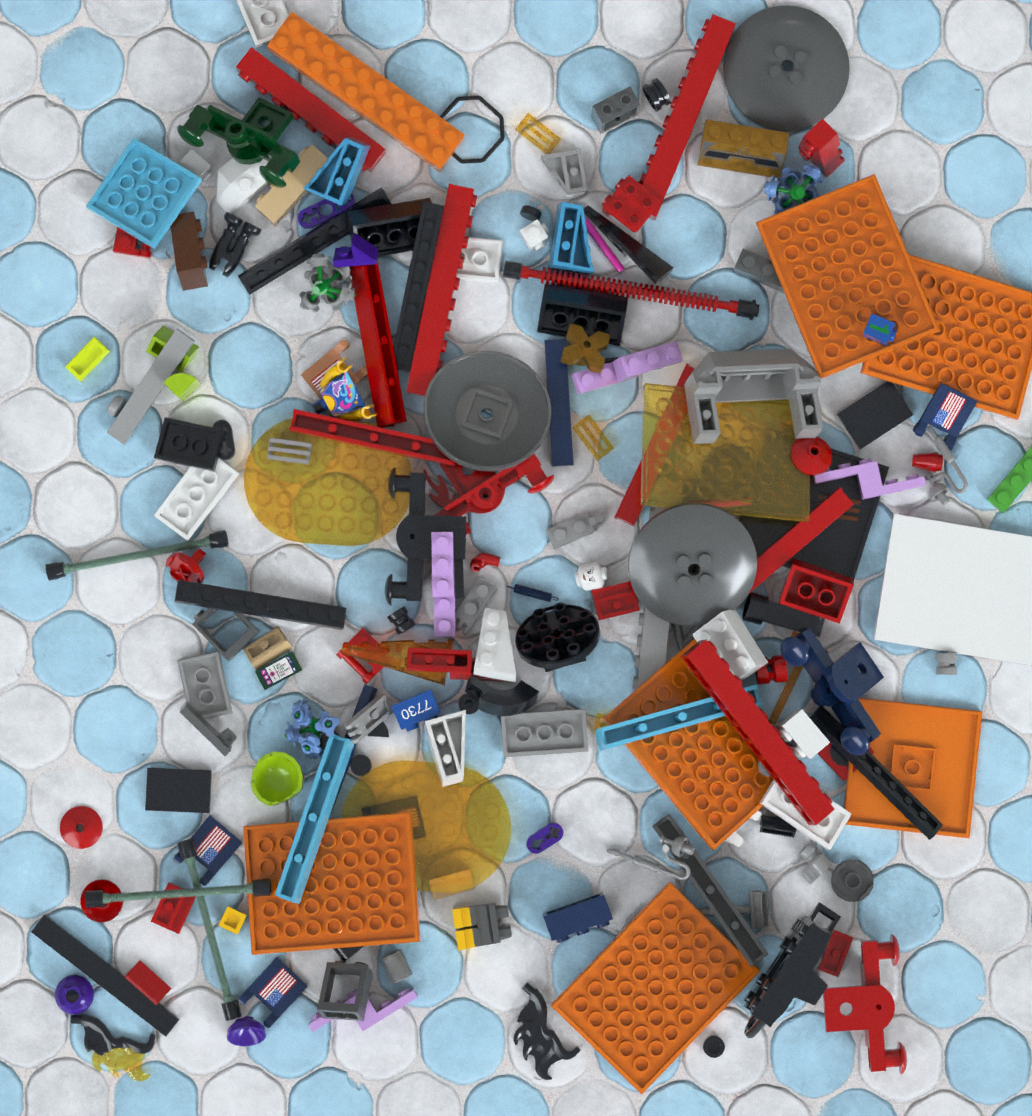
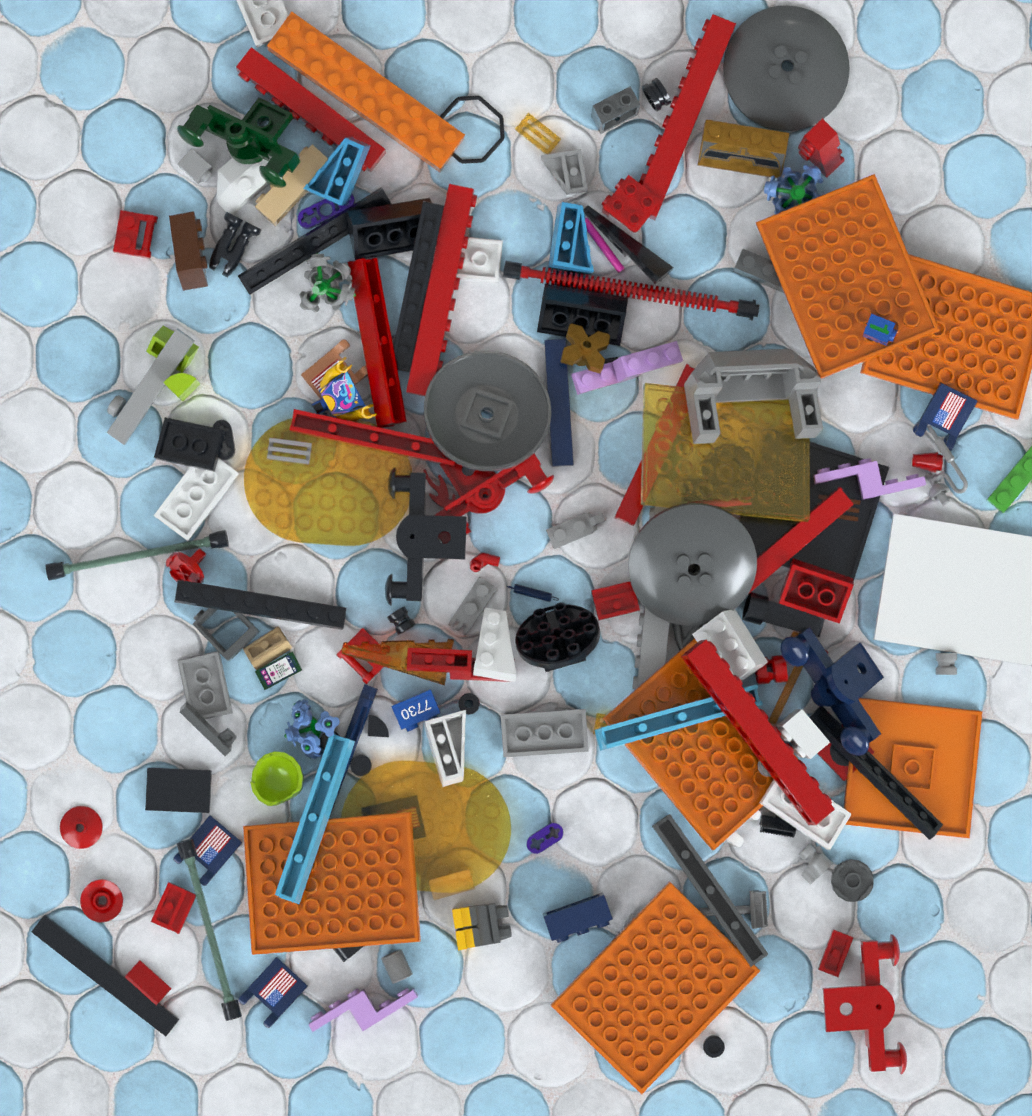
(84, 989): dark purple piece -> none
(87, 359): neon yellow tile -> none
(98, 898): sand green hose -> none
(112, 1051): piece -> none
(144, 193): medium azure plate -> none
(232, 920): yellow plate -> none
(246, 1032): dark purple piece -> none
(344, 1010): dark grey window -> none
(358, 254): dark purple slope -> none
(368, 718): light grey hinge -> none
(443, 584): lavender bracket -> none
(459, 579): black tile -> none
(502, 702): black arch -> none
(530, 213): black tile -> none
(535, 235): white brick -> none
(536, 1036): black piece -> none
(582, 423): clear yellow tile -> none
(591, 576): white head -> none
(678, 847): light grey piece -> none
(791, 972): black piece -> none
(806, 461): red dish -> none
(874, 414): black tile -> none

